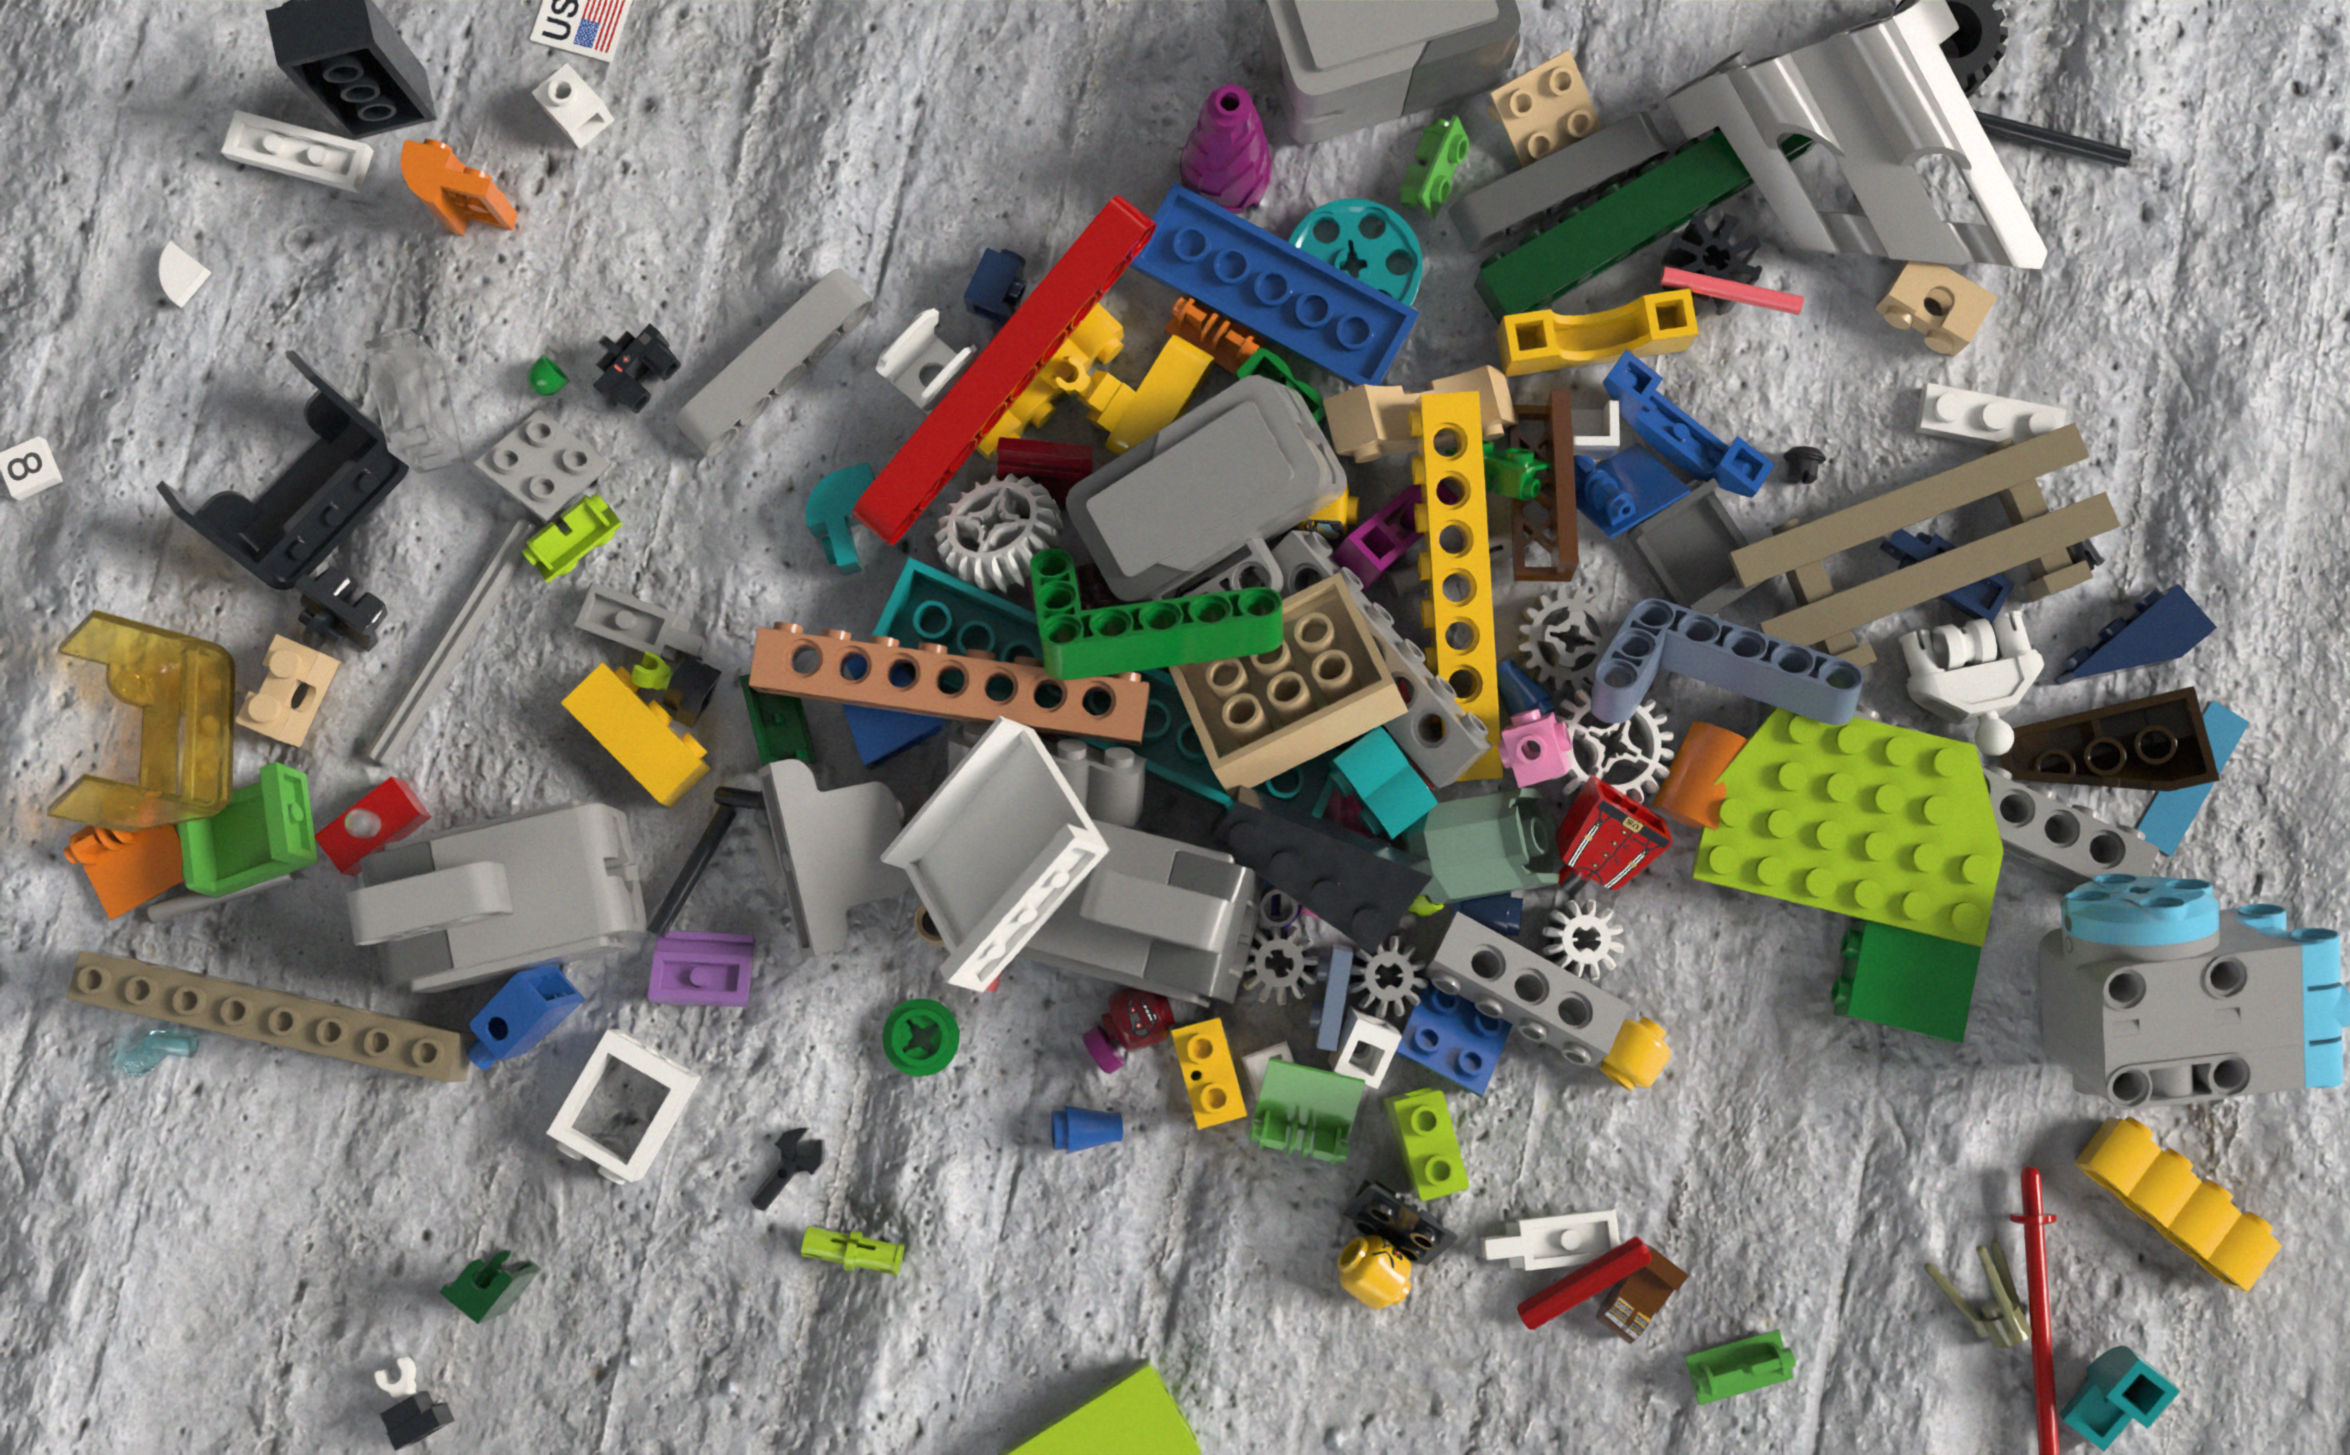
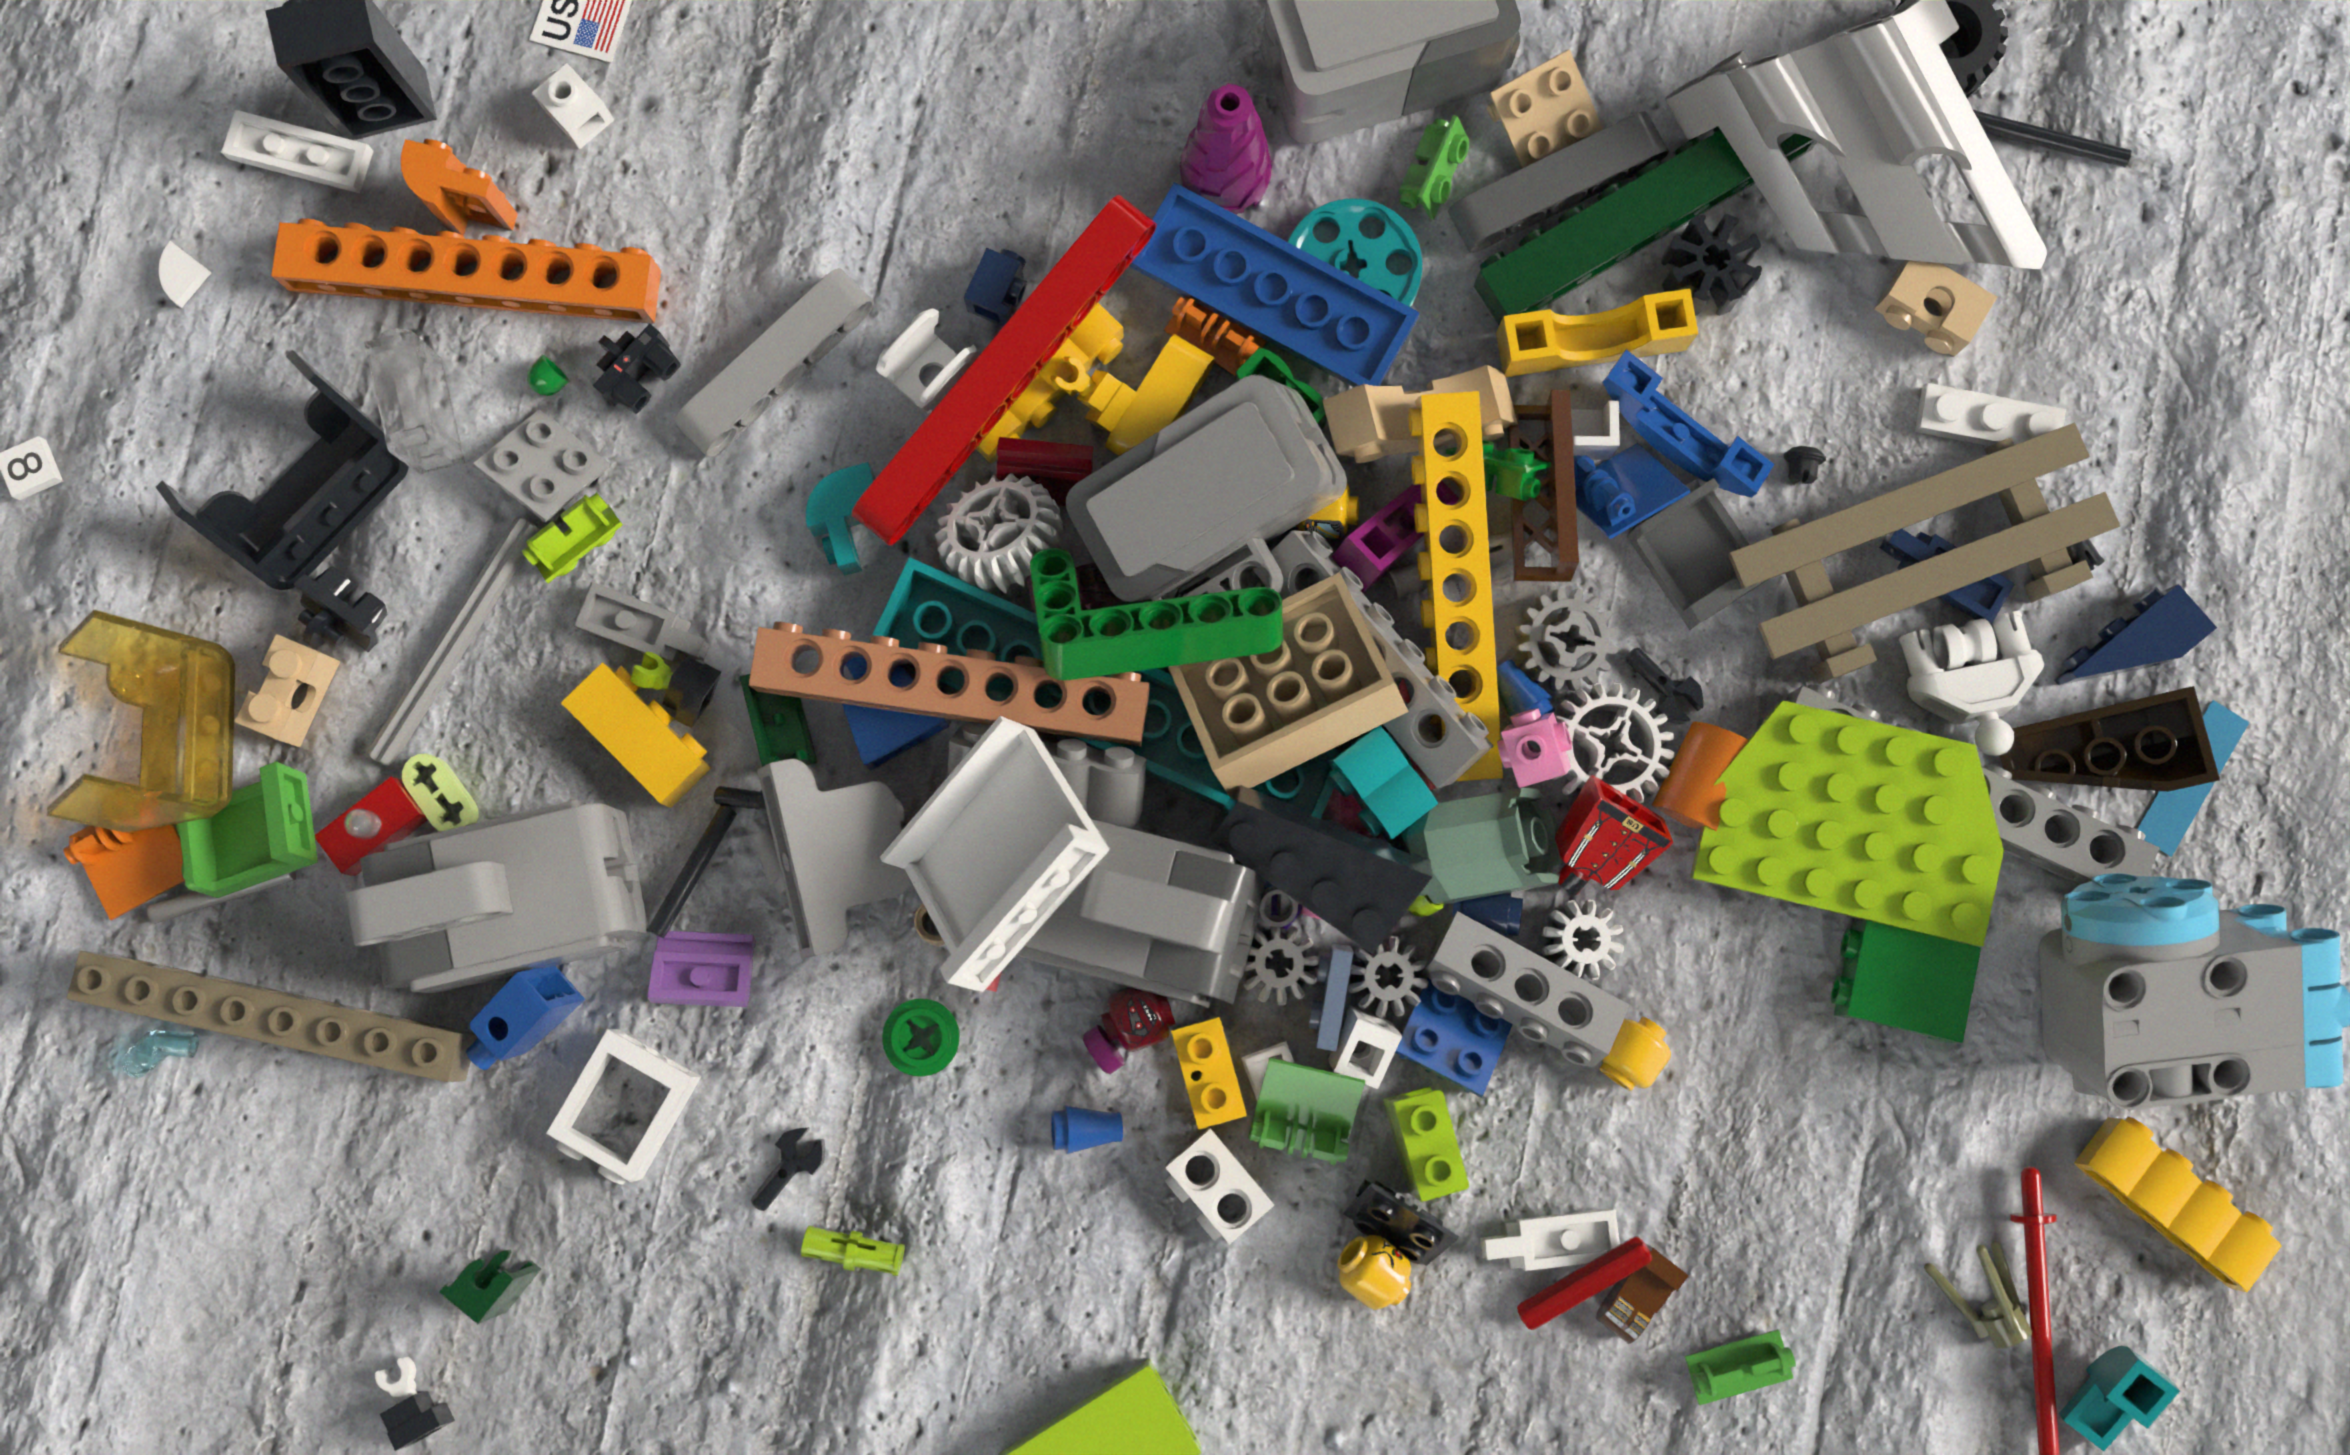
(304, 246): none -> orange brick
(431, 801): none -> yellowish green beam
(1227, 1178): none -> white brick
(1667, 687): none -> black bar
(1722, 655): sand blue beam -> none
(1731, 290): coral bar -> none

